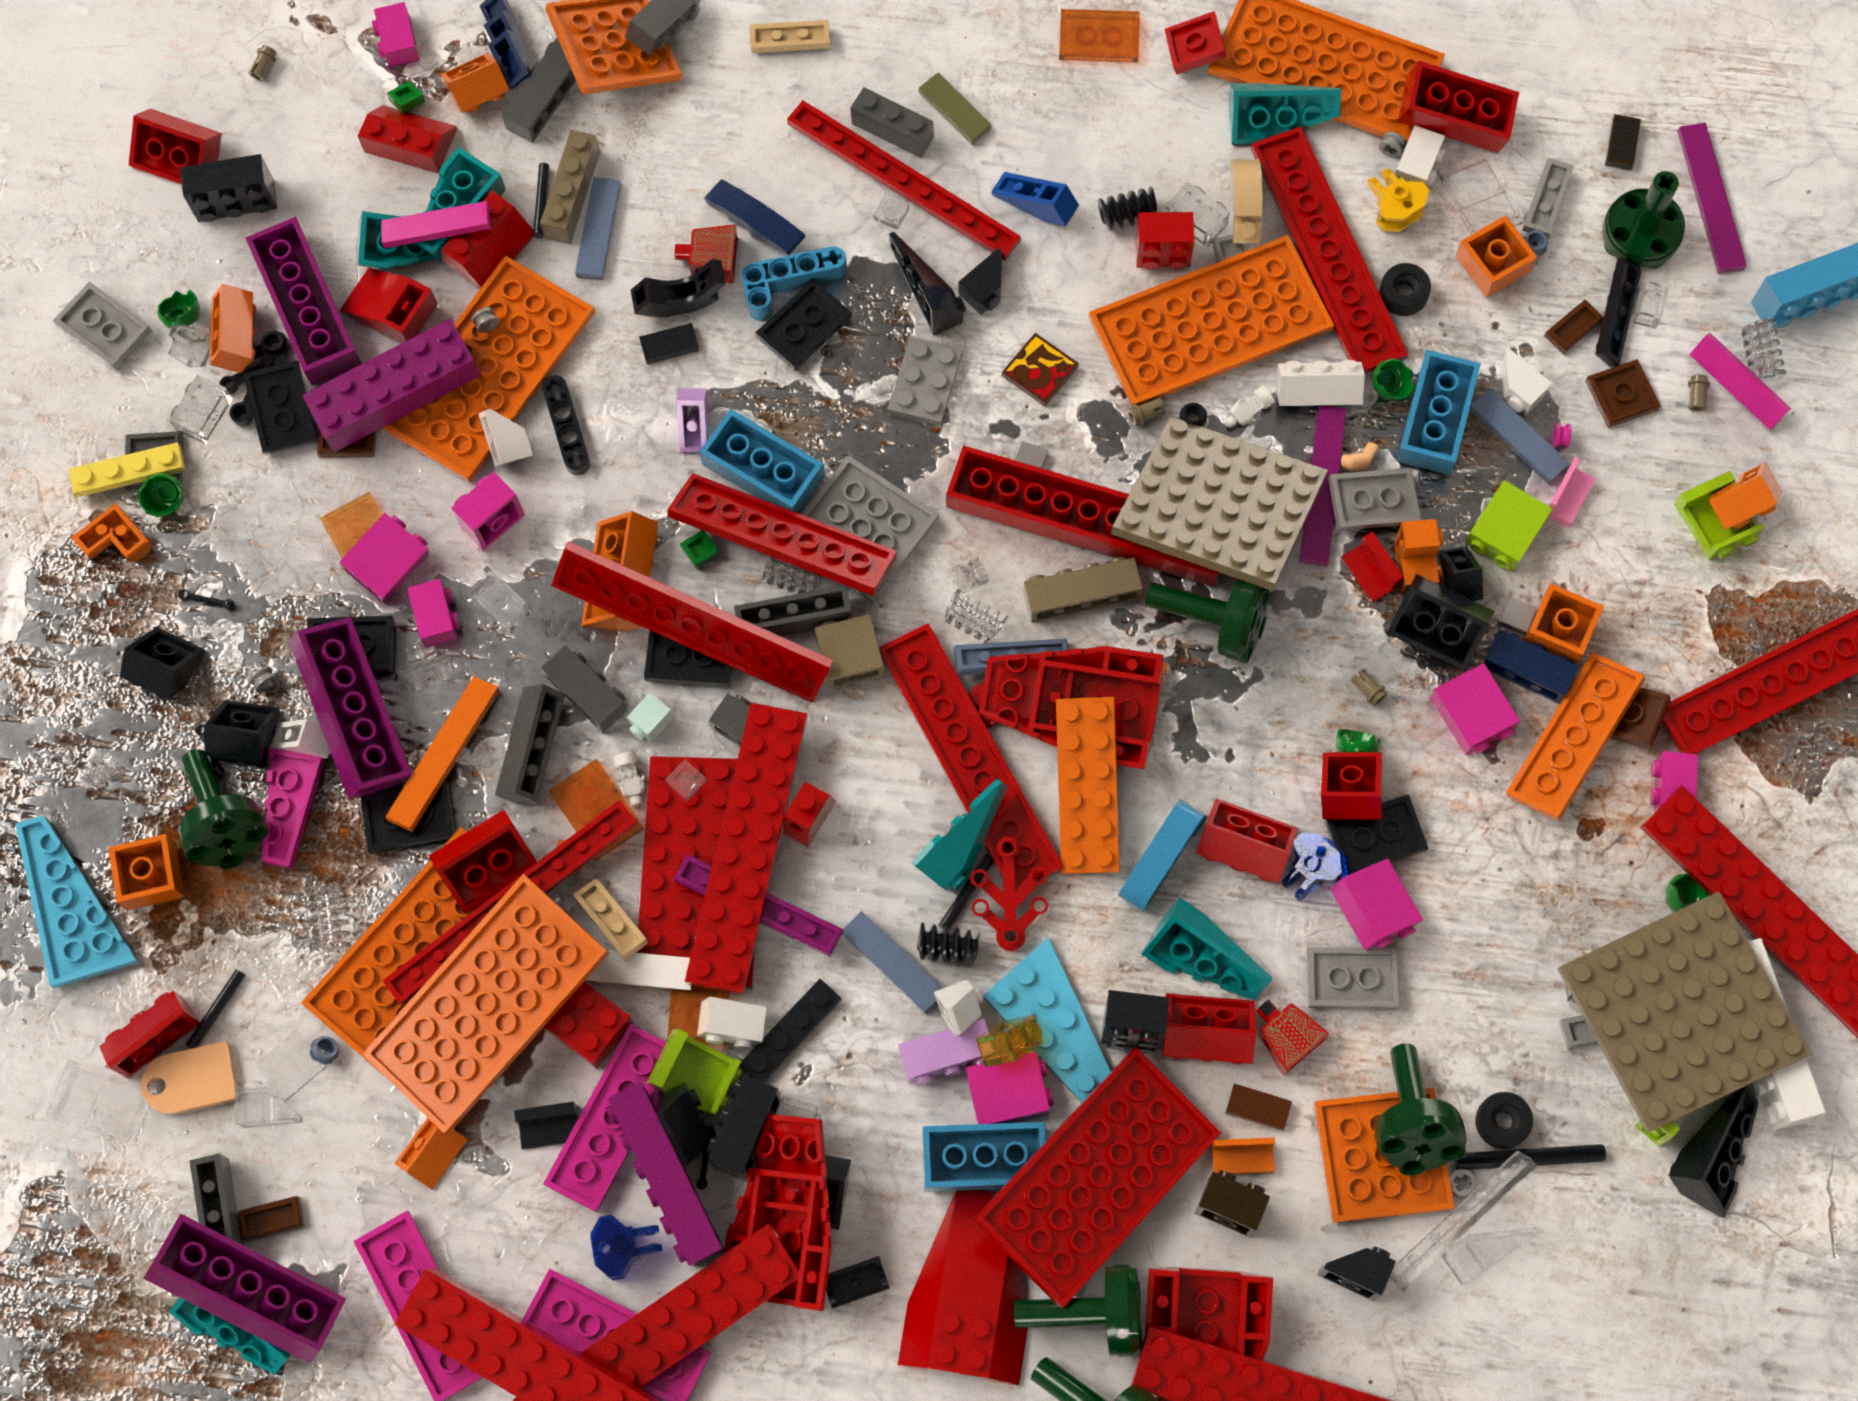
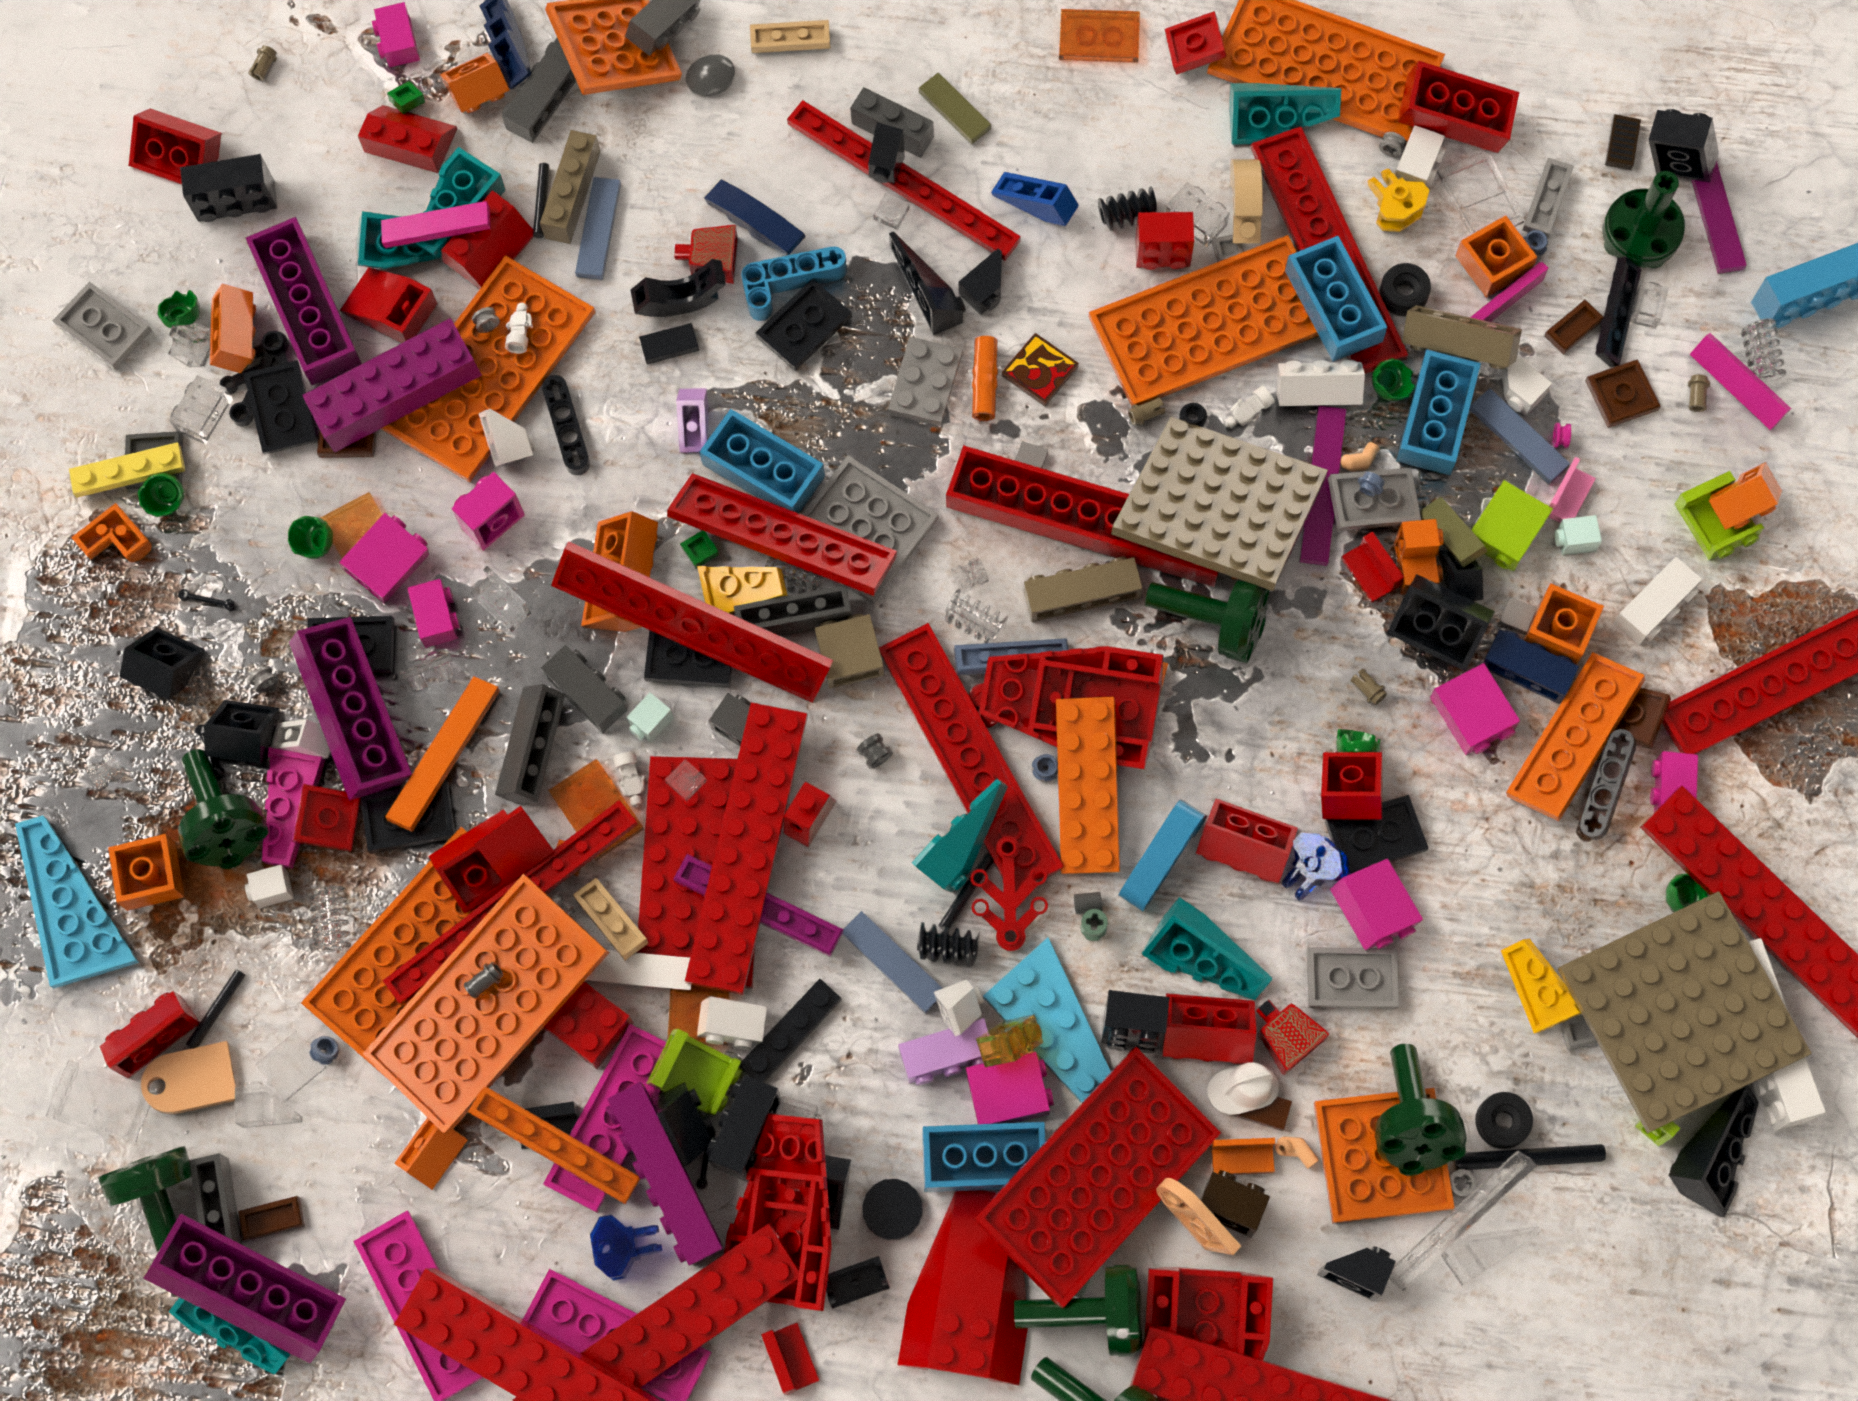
(148, 1182): none -> dark green piece
(269, 886): none -> white brick
(310, 537): none -> green hair
(326, 818): none -> red tile
(484, 979): none -> dark grey pin
(513, 845): none -> red tile
(519, 322): none -> white piece
(554, 1144): none -> orange tile
(710, 75): none -> dark grey hat
(735, 586): none -> yellow wing
(790, 1358): none -> red panel
(874, 751): none -> dark grey wheel
(886, 153): none -> black slope
(892, 1209): none -> black tile
(984, 378): none -> orange axle
(1045, 760): none -> sand blue plate
(1087, 901): none -> dark grey hinge
(1102, 922): none -> sand green bush
(1196, 1217): none -> light nougat tile
(1243, 1088): none -> white piece
(1297, 1148): none -> light nougat arm
(1335, 298): none -> dark azure brick
(1371, 484): none -> sand blue plate
(1456, 534): none -> olive tile
(1461, 336): none -> dark tan brick
(1512, 293): none -> dark pink tile
(1539, 987): none -> yellow wing
(1578, 535): none -> light aqua brick
(1613, 785): none -> black beam
(1658, 601): none -> white brick
(1684, 144): none -> black brick

